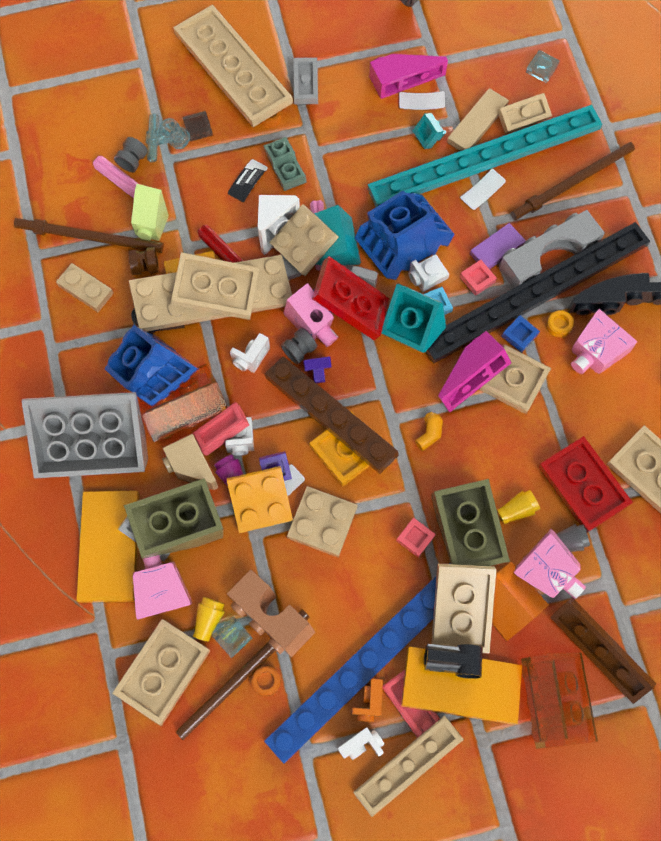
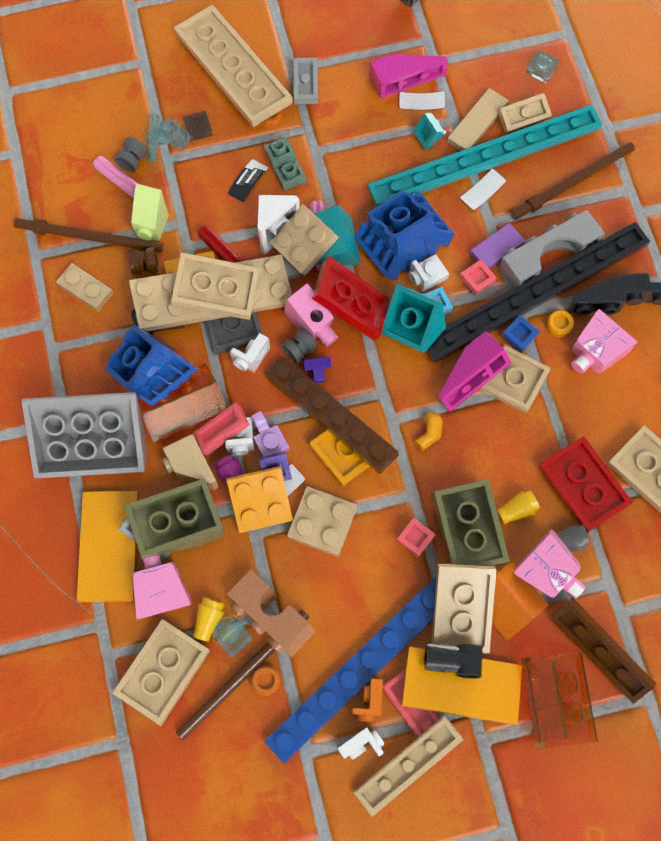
(232, 332): none -> dark grey tile
(269, 439): none -> lavender plate
(366, 274): light grey tile -> none

